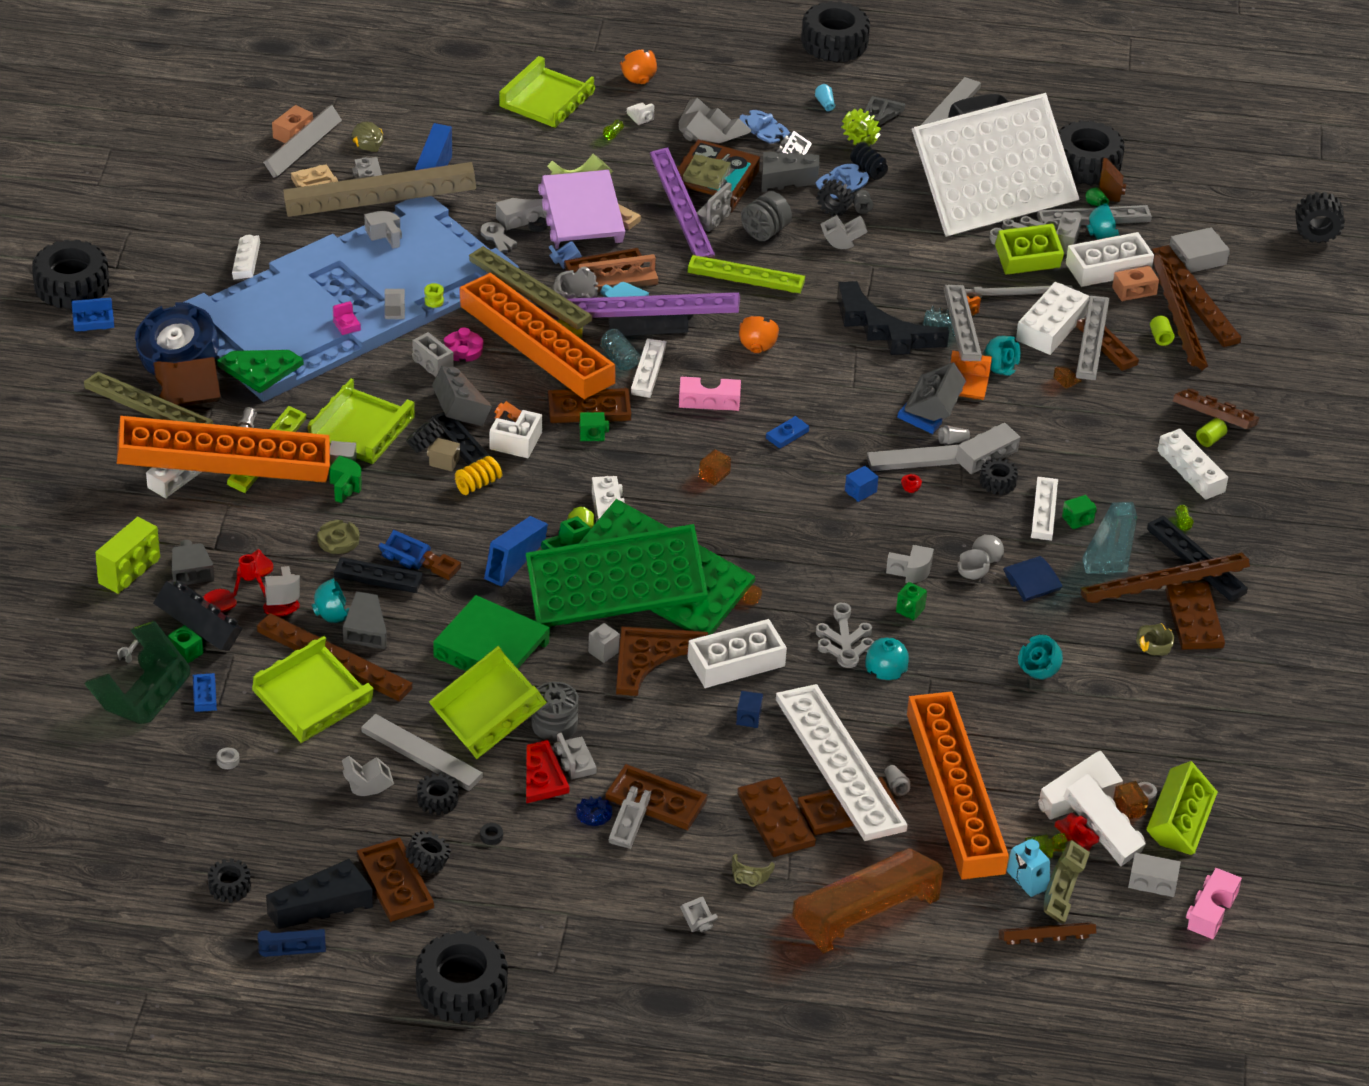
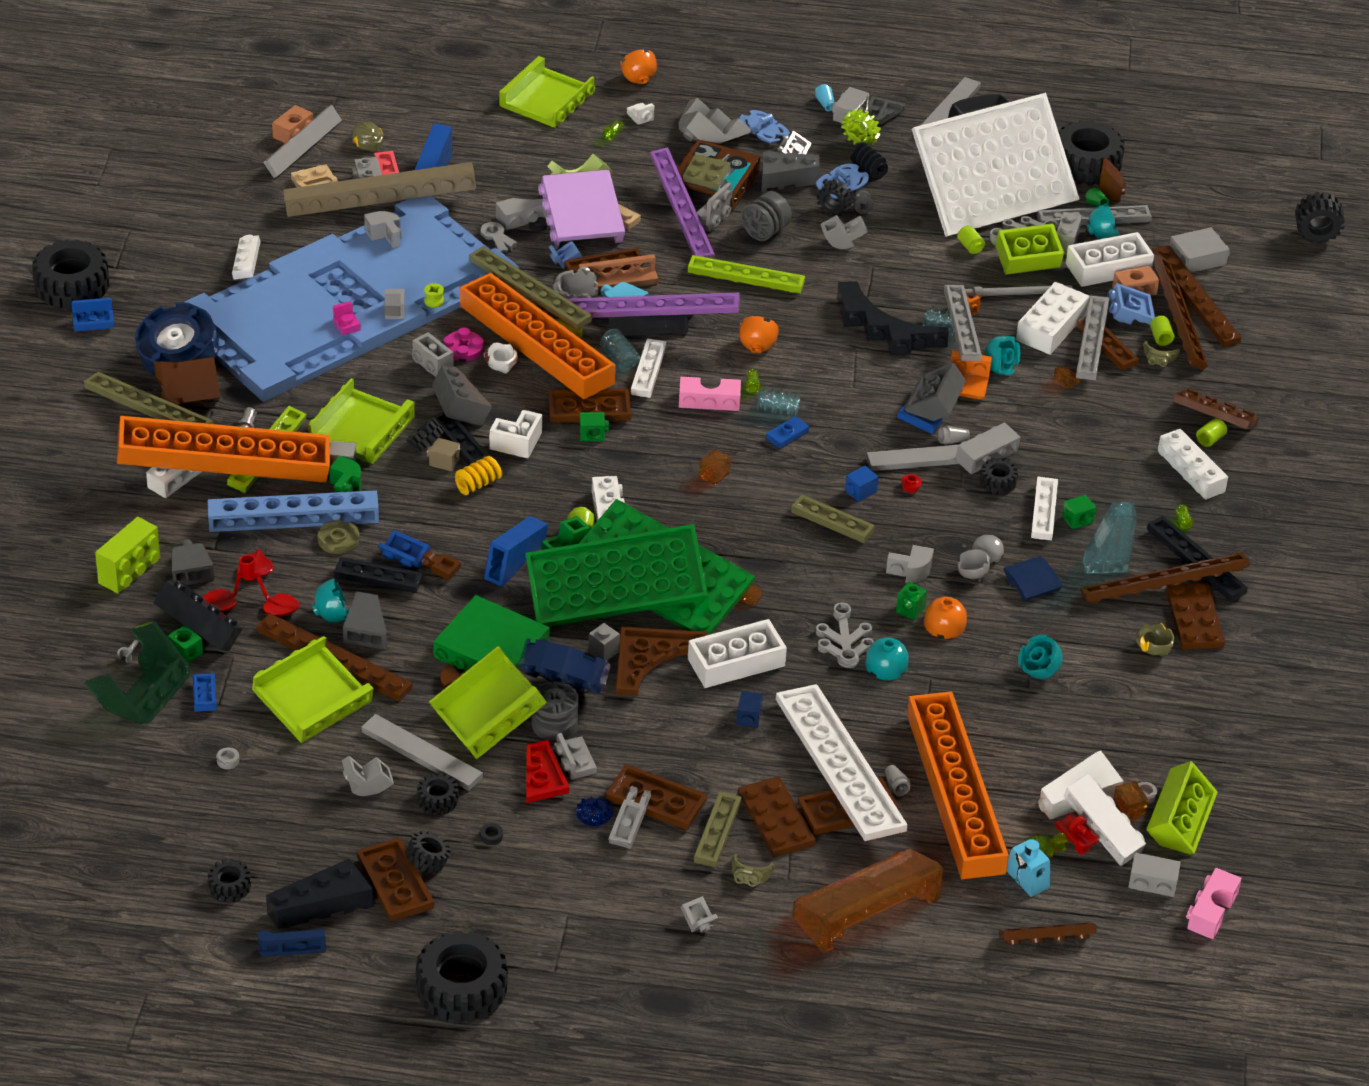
(260, 367): green plate -> none
(282, 588): light grey brick -> none
(292, 511): none -> medium blue brick
(387, 162): none -> coral plate
(448, 676): none -> reddish brown tile
(501, 357): none -> white hair
(514, 412): orange bracket -> none
(564, 665): none -> dark blue piece
(717, 829): none -> olive plate
(753, 384): none -> clear neon green pin
(779, 400): none -> clear light blue piece
(832, 518): none -> olive plate
(835, 31): black tyre -> none
(848, 101): none -> light grey brick
(945, 617): none -> orange cylinder
(971, 239): none -> lime brick
(1063, 881): olive slope -> none
(1130, 305): none -> medium blue plate
(1159, 357): none -> olive helmet

